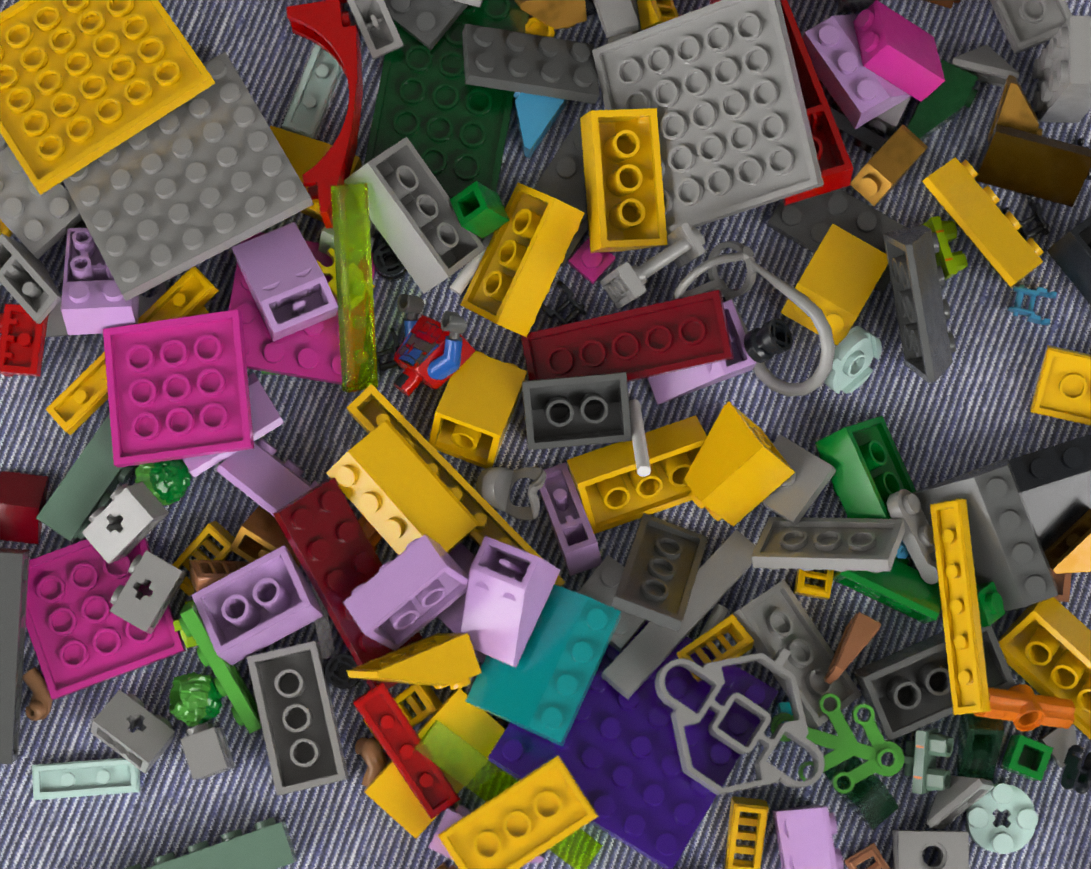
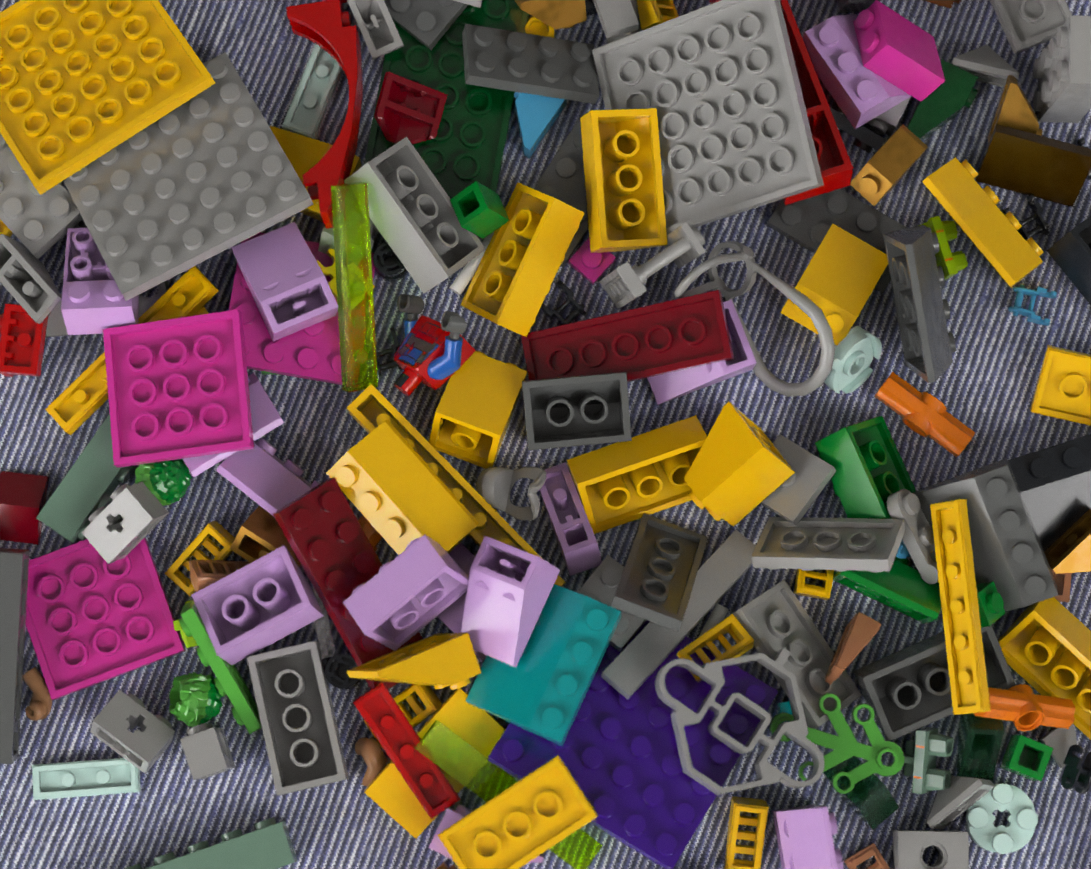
(165, 582): light grey brick -> none
(408, 110): none -> dark red slope
(639, 439): white bar -> none
(772, 337): black wheel -> none
(924, 414): none -> orange piece

